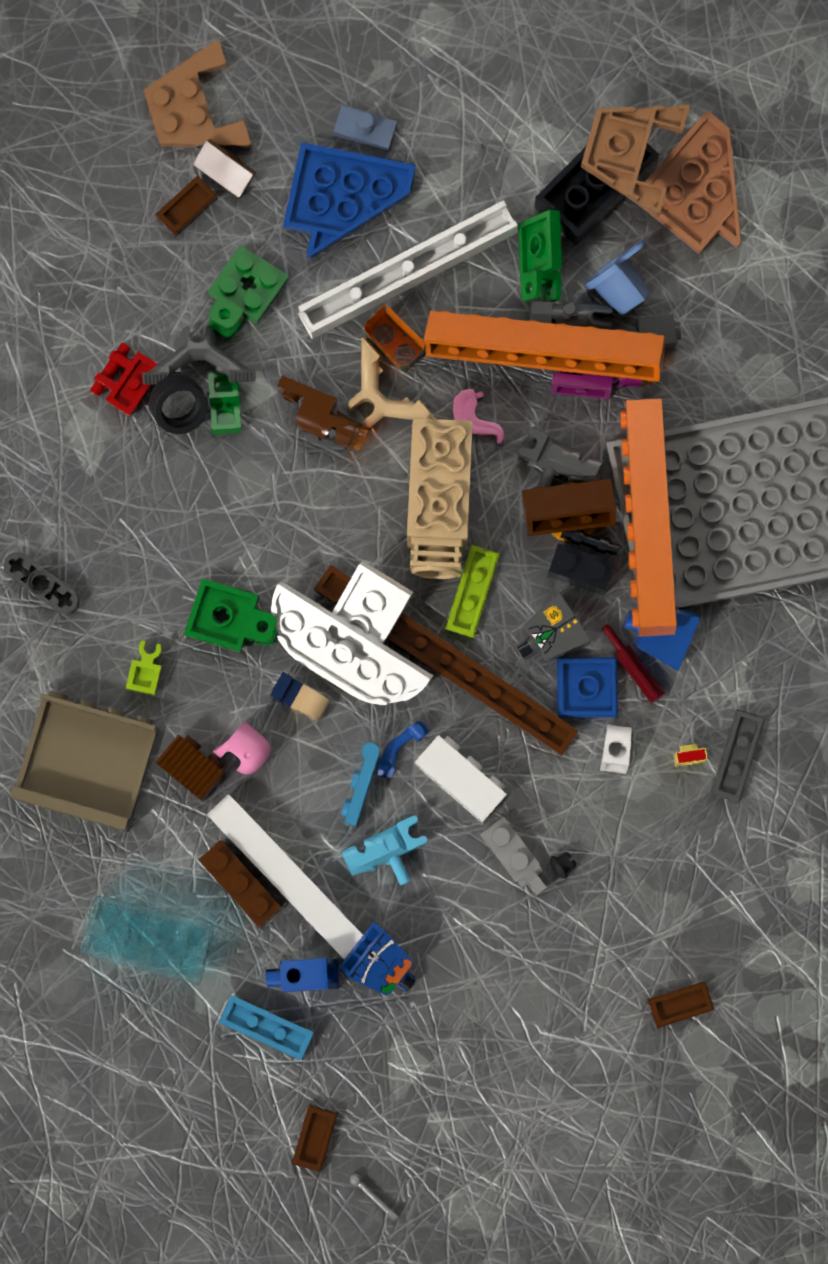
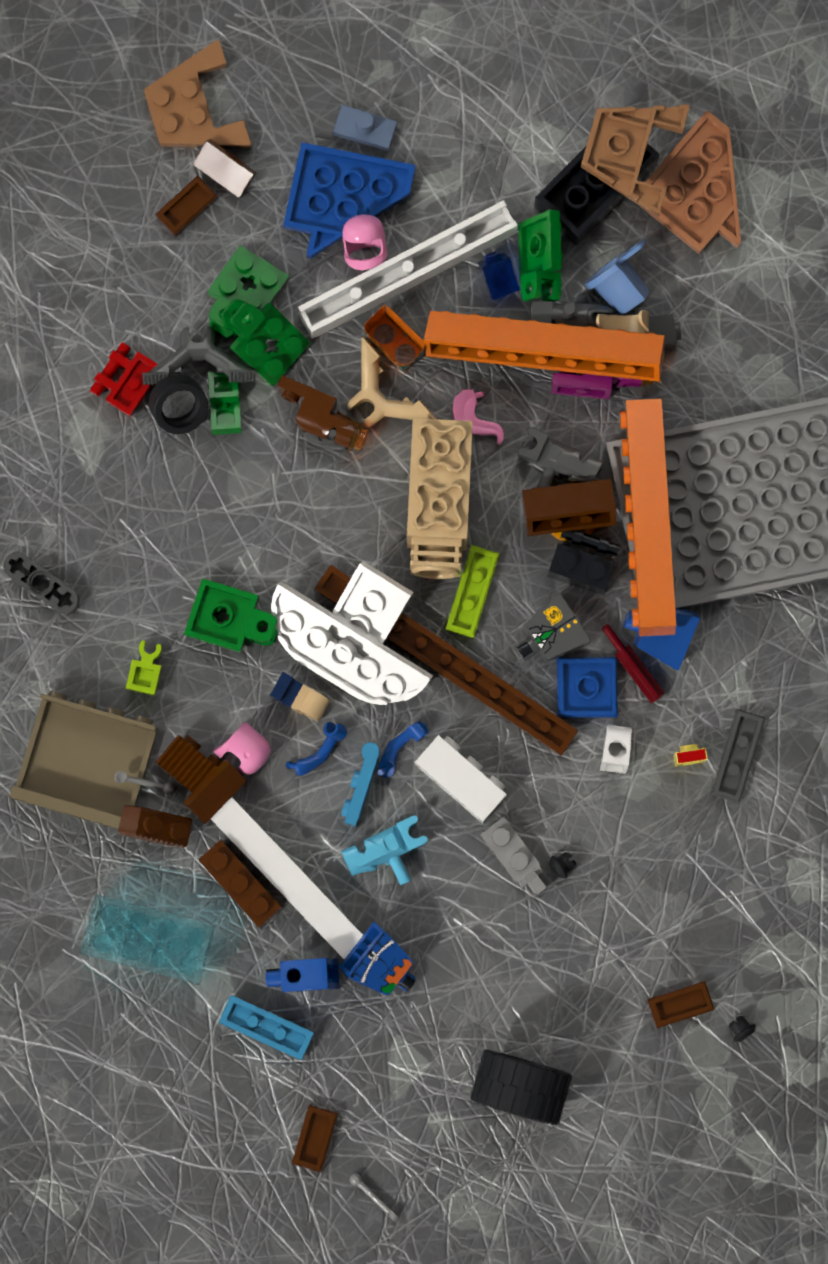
(121, 777): none -> light grey hinge
(155, 826): none -> reddish brown brick
(214, 791): none -> reddish brown tile
(254, 329): none -> green plate
(334, 734): none -> blue piece
(364, 232): none -> bright pink helmet
(498, 274): none -> clear blue bracket
(521, 1087): none -> black tyre
(630, 323): none -> tan helmet
(742, 1029): none -> black piece

